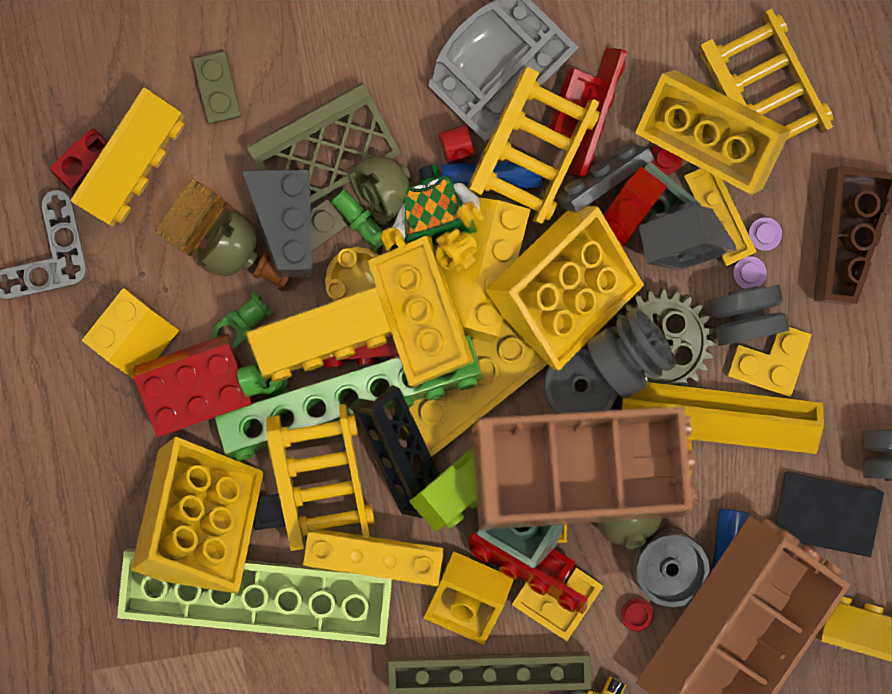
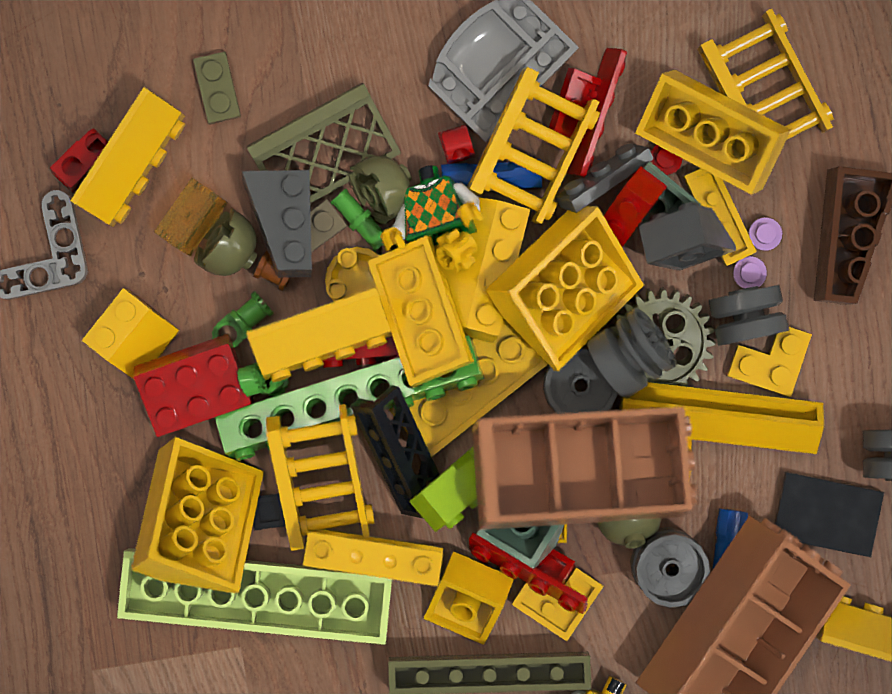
(637, 615): red plate -> none

